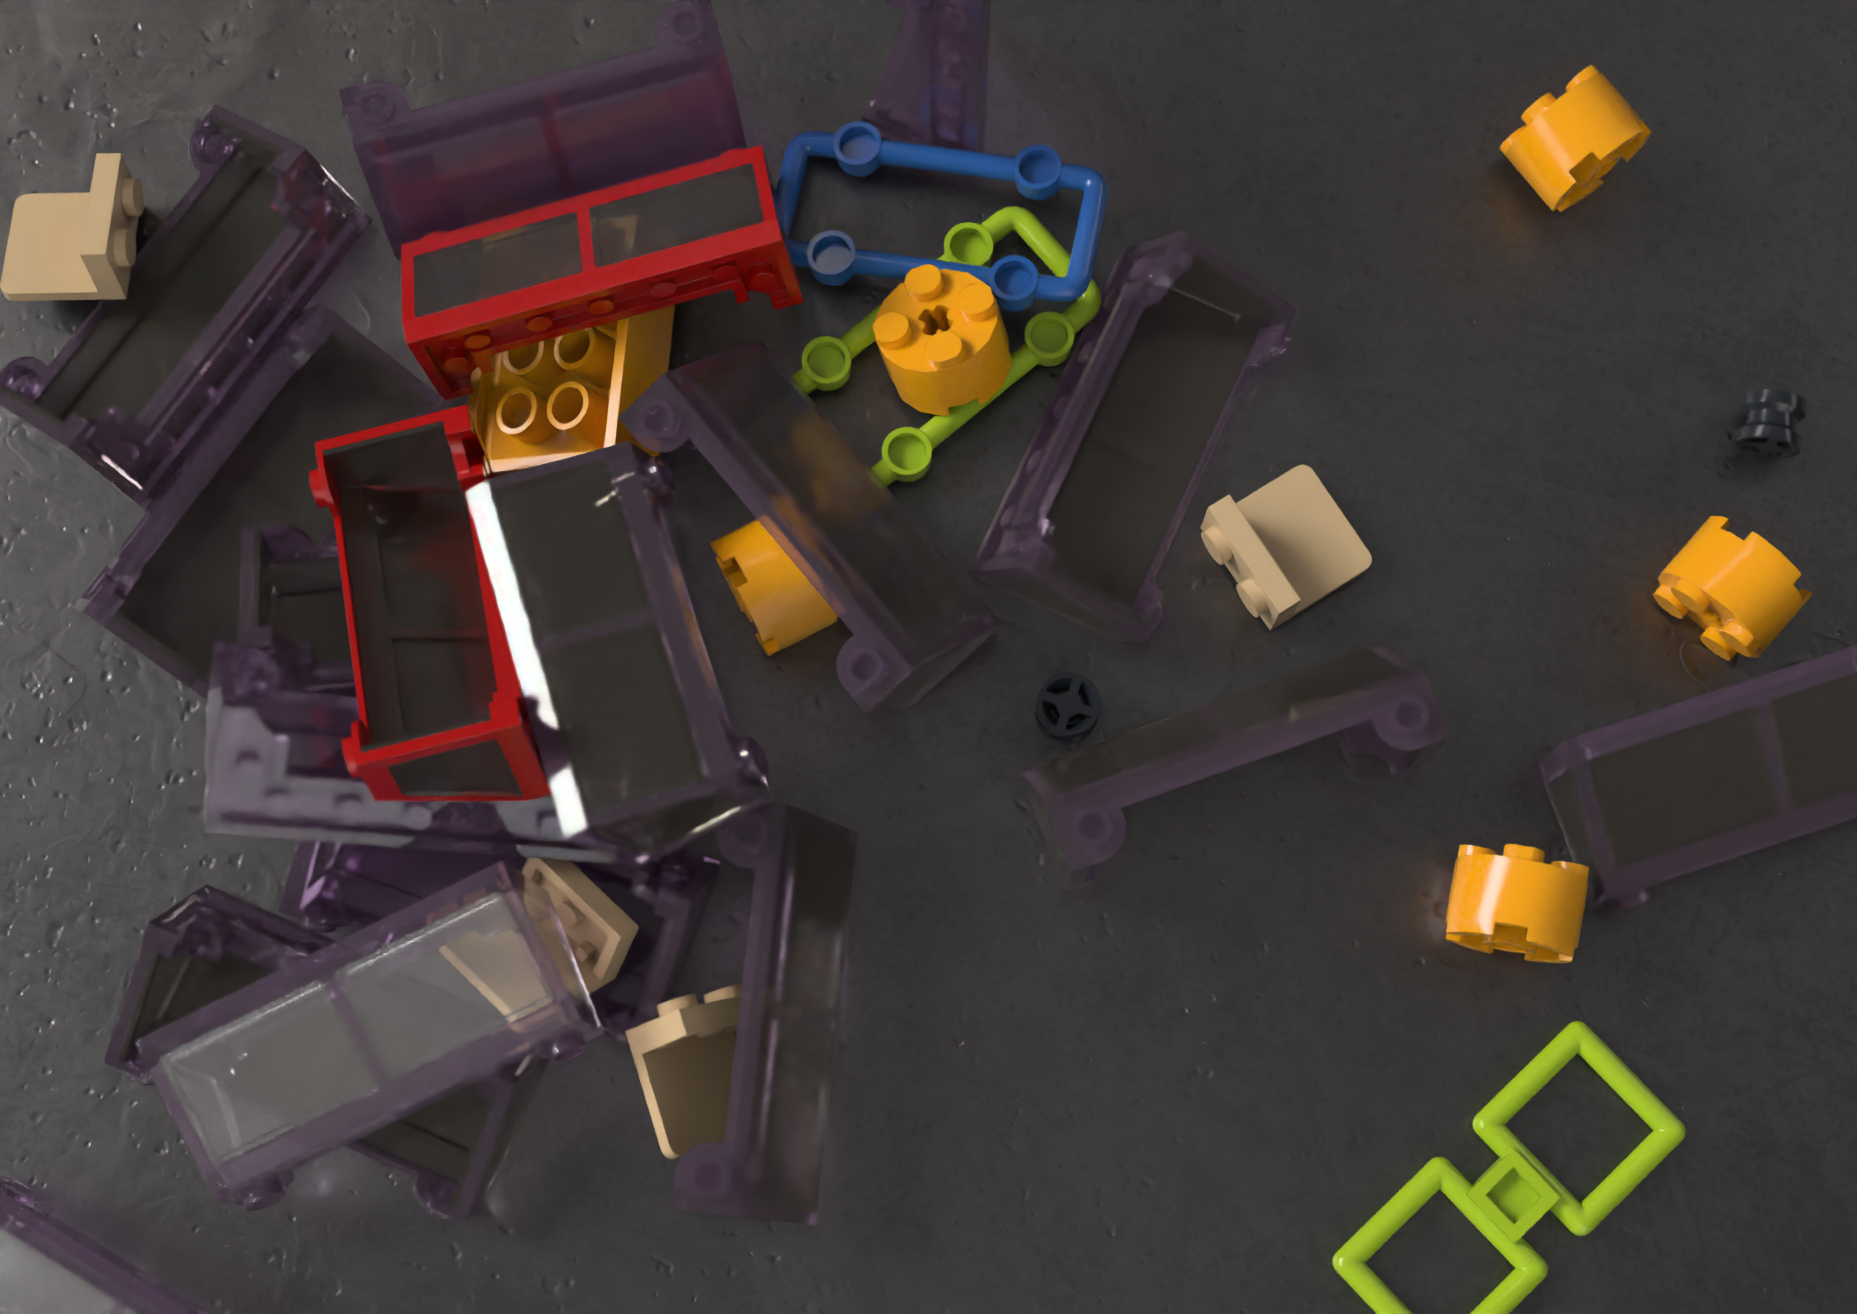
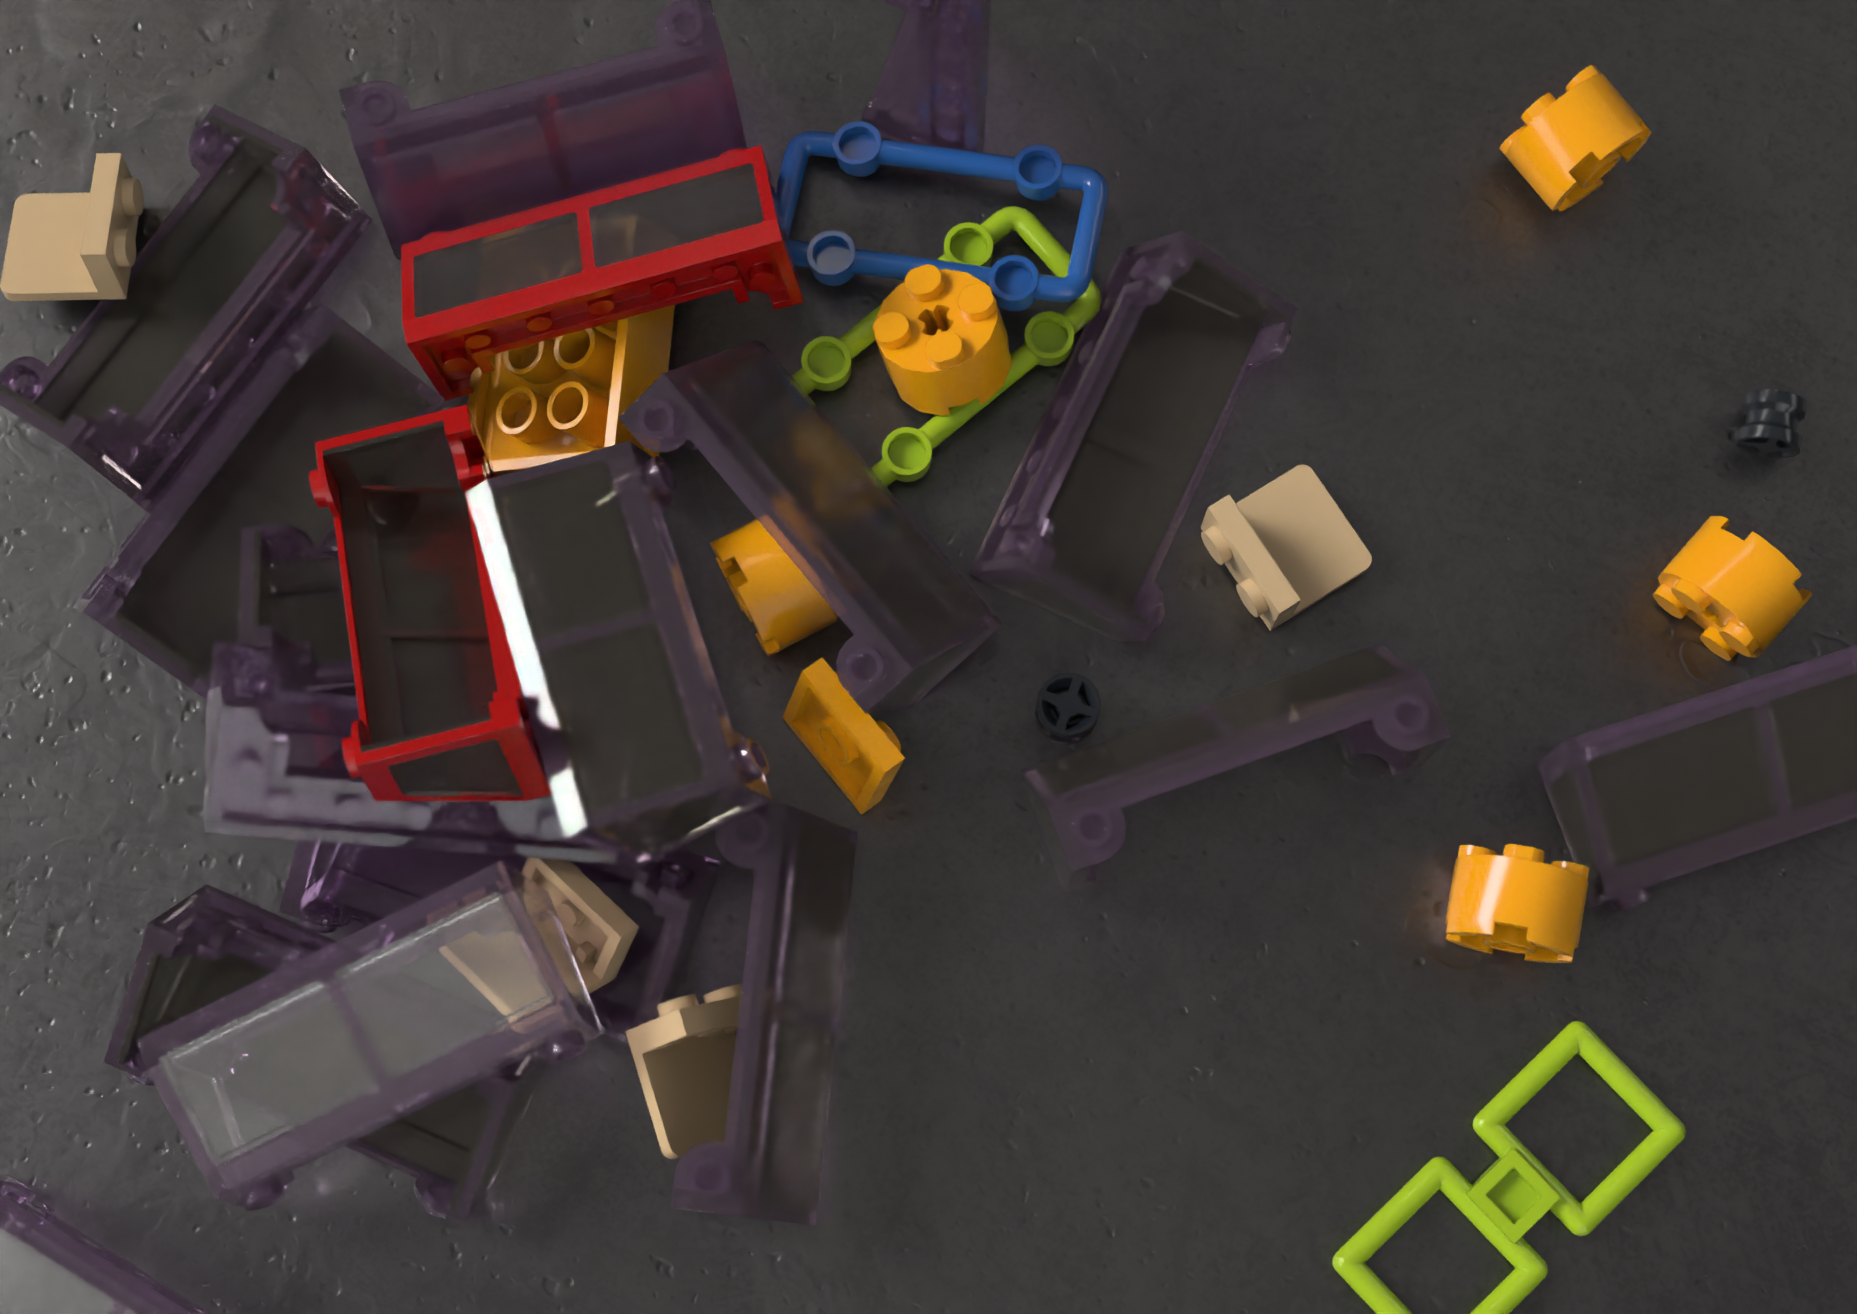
(844, 740): none -> light orange plate

